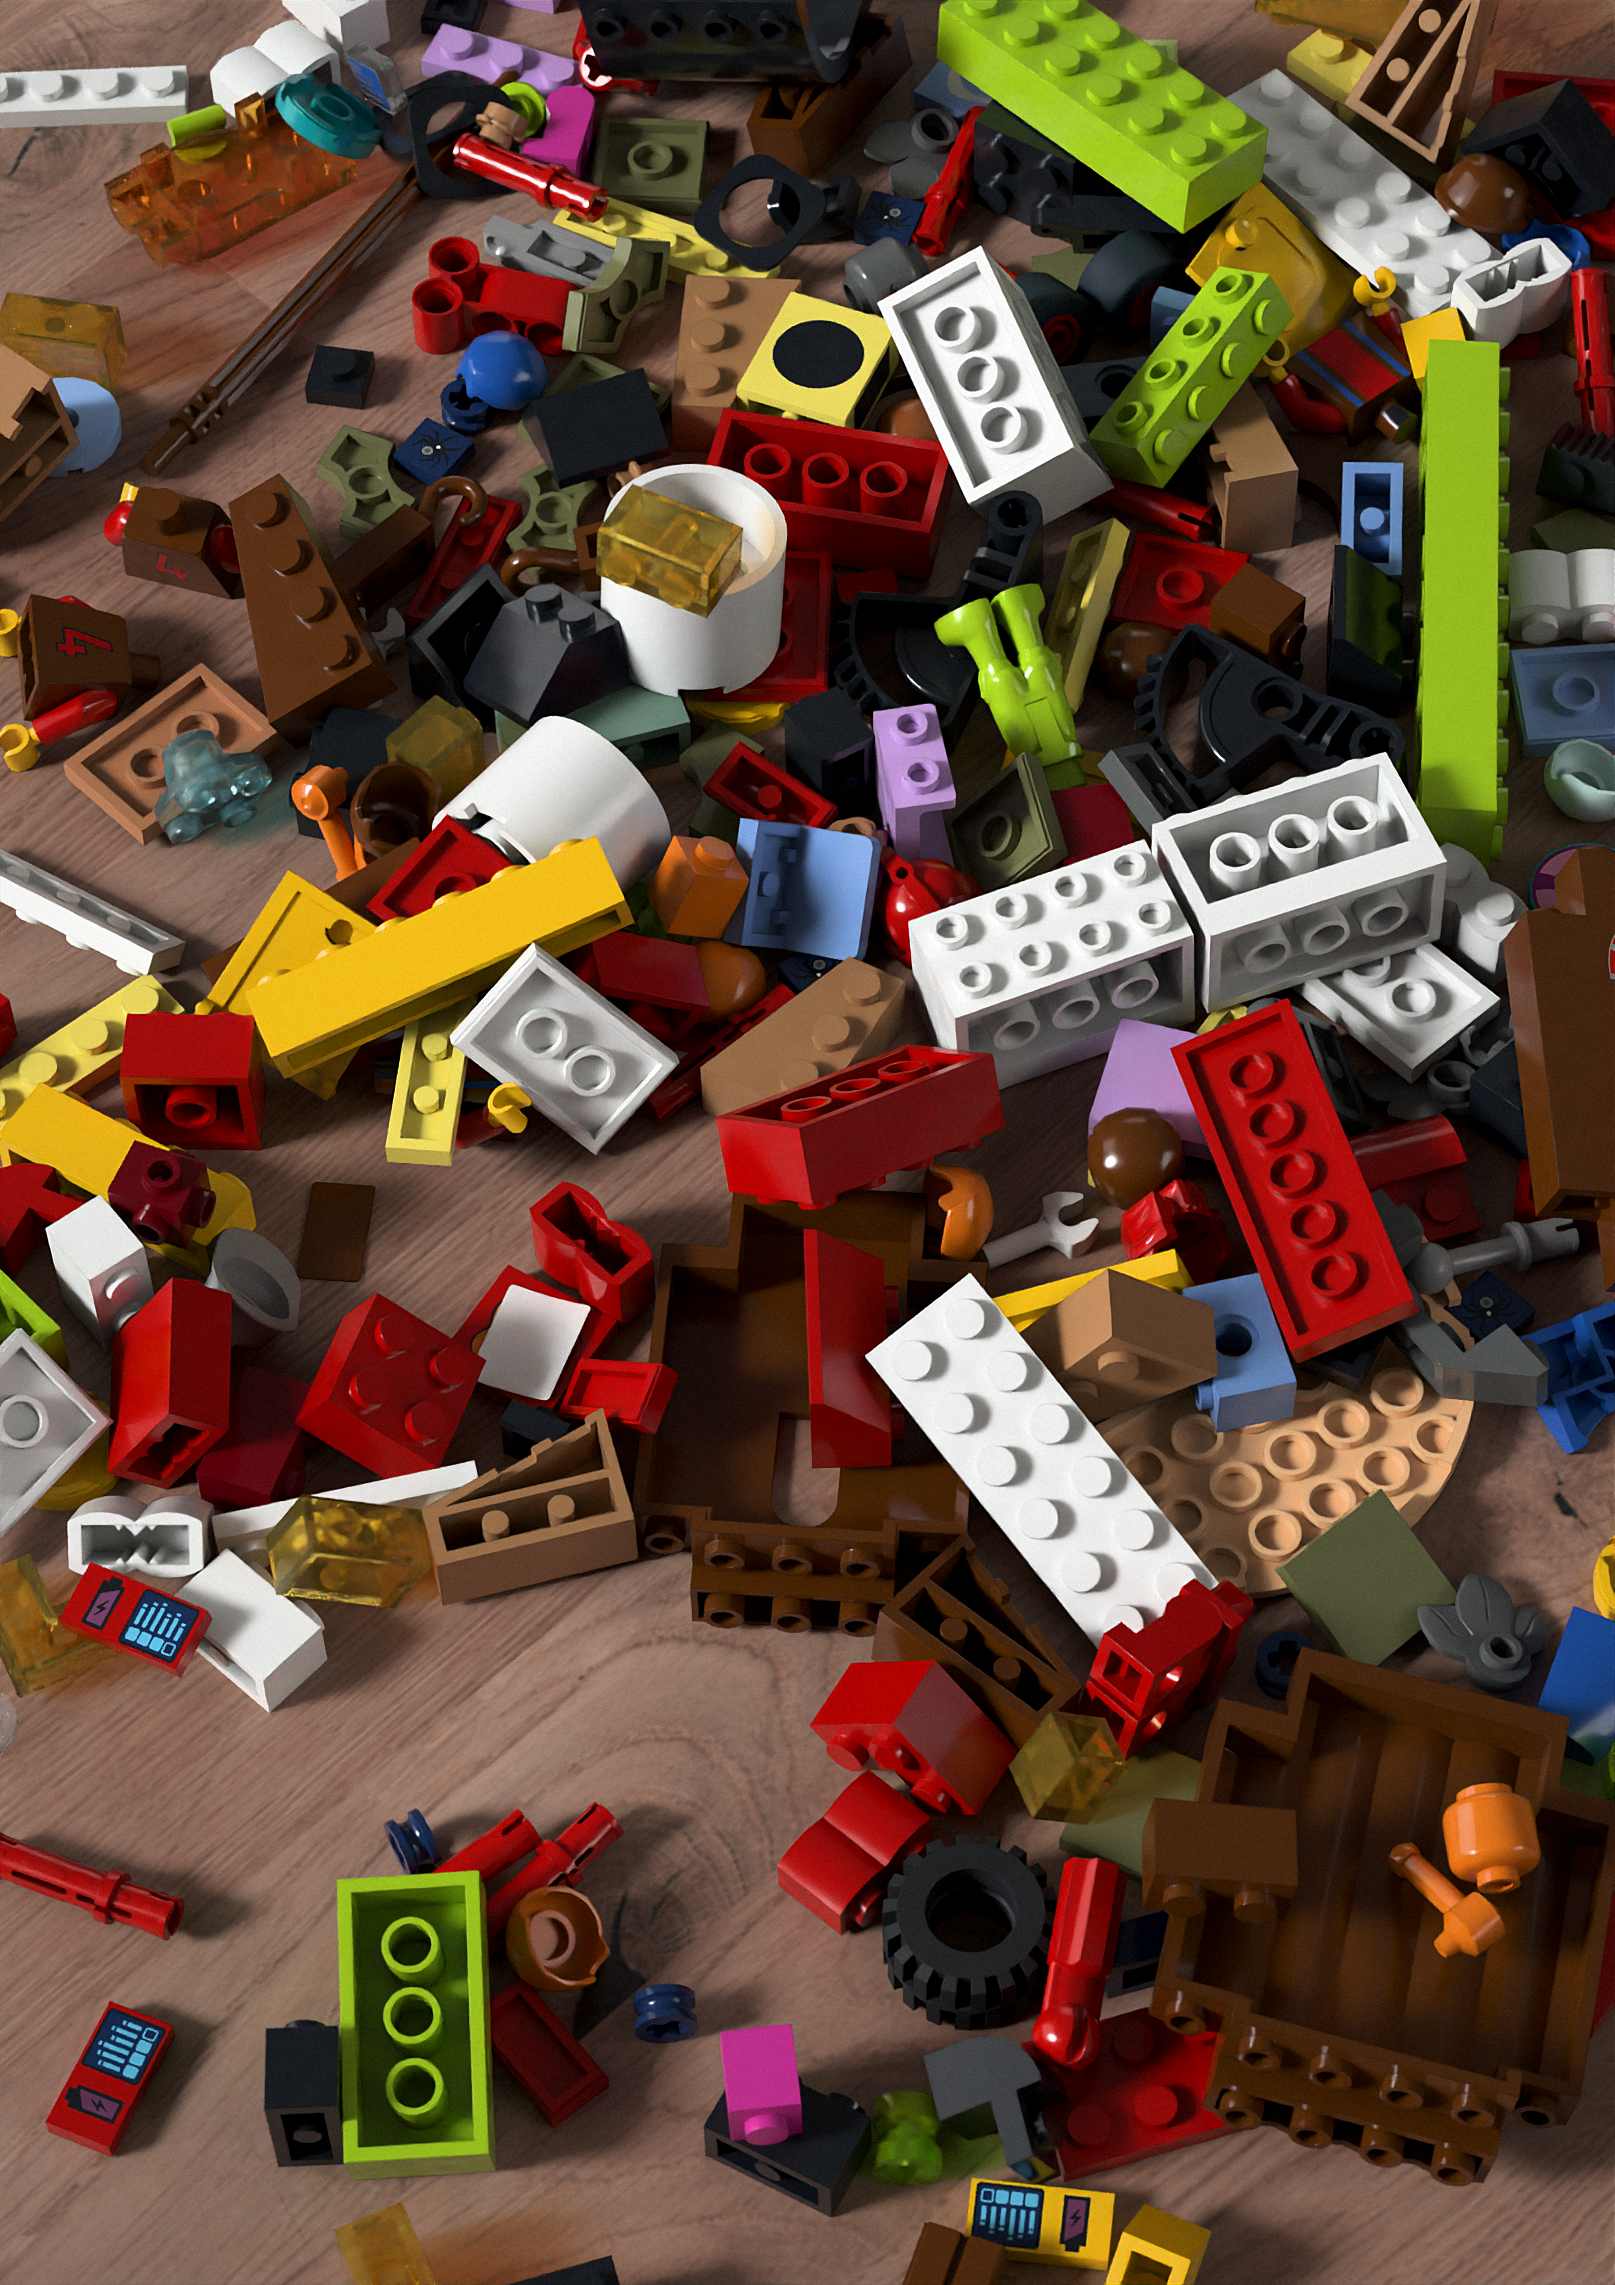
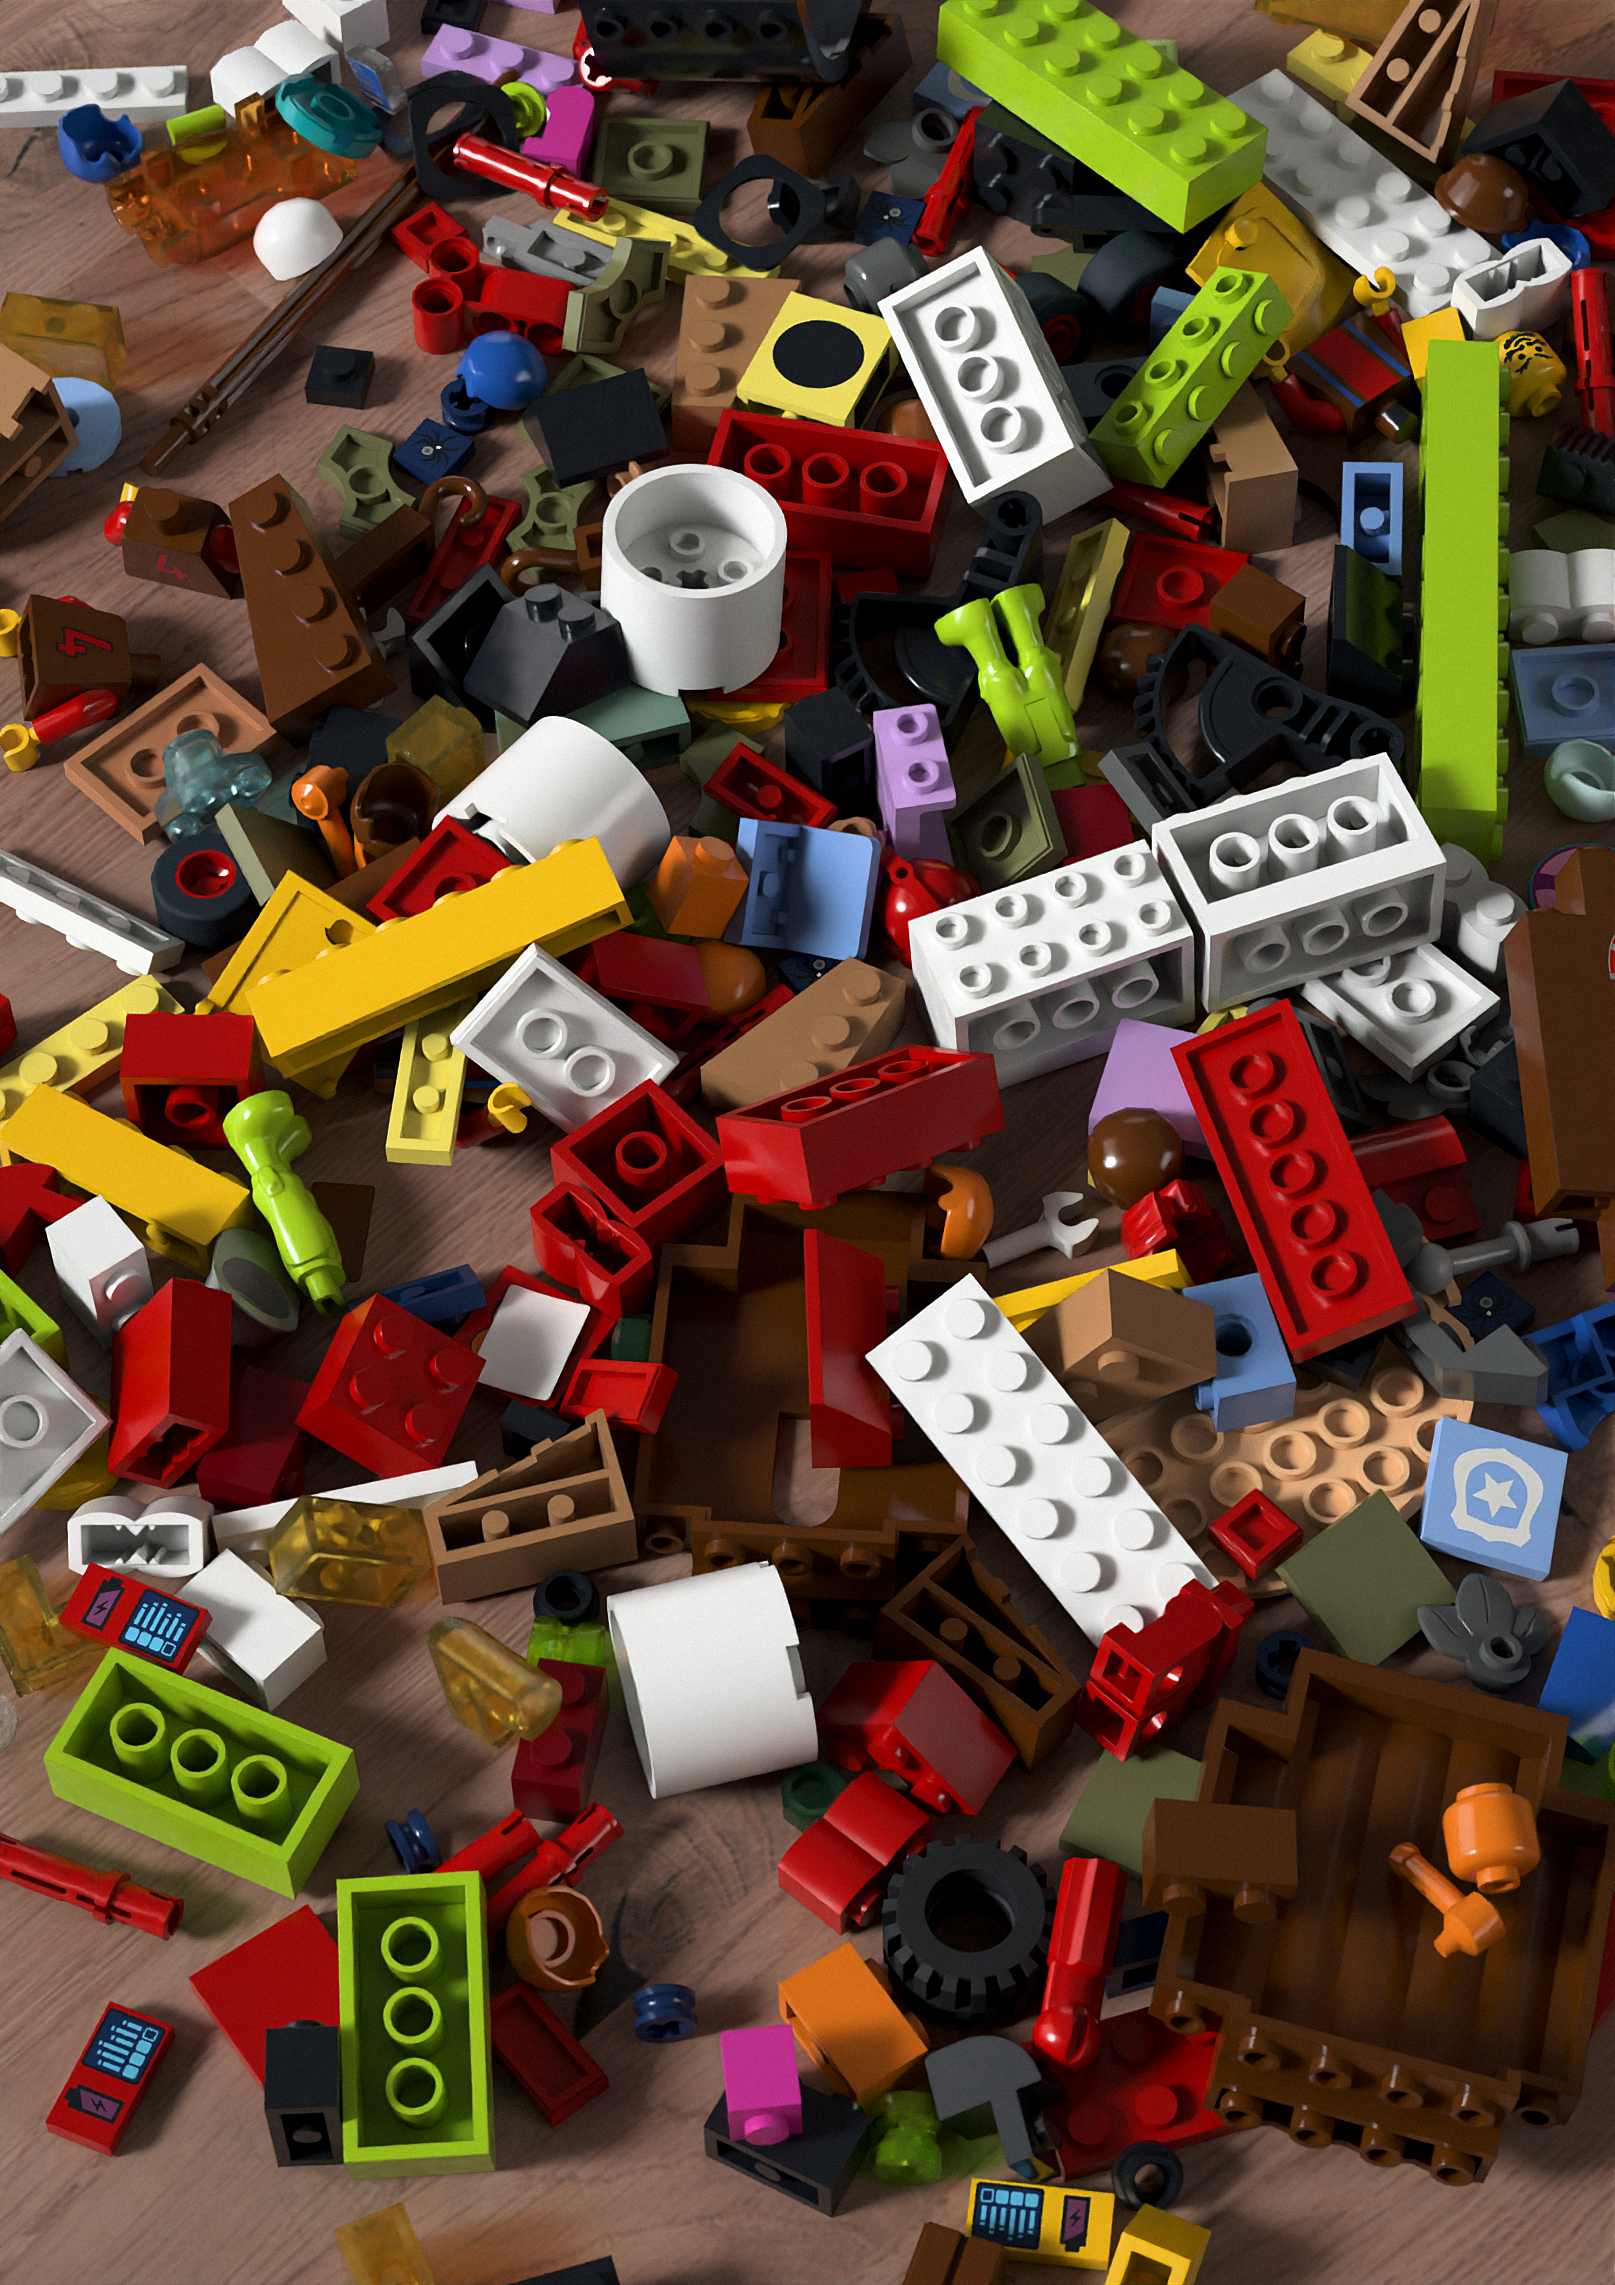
(96, 146): none -> blue hair
(162, 1194): dark red brick -> none
(202, 1772): none -> lime brick
(203, 894): none -> black wheel
(266, 1141): none -> lime piece
(271, 847): none -> olive tile
(271, 1981): none -> red tile
(295, 237): none -> white hair
(422, 230): none -> red tile
(437, 1298): none -> dark blue plate
(490, 1684): none -> clear yellow brick
(502, 126): medium nougat plate -> none
(558, 1768): none -> dark red brick
(565, 1643): none -> clear neon green wheel
(567, 1586): none -> black plate
(632, 1338): none -> clear green tile
(646, 1166): none -> red brick
(669, 551): clear yellow brick -> none
(712, 1678): none -> white brick
(809, 1793): none -> clear green tile
(853, 2027): none -> orange brick
(1068, 1768): clear yellow brick -> none
(1159, 2191): none -> black plate
(1255, 1534): none -> red tile
(1492, 1499): none -> light blue tile
(1535, 373): none -> yellow head

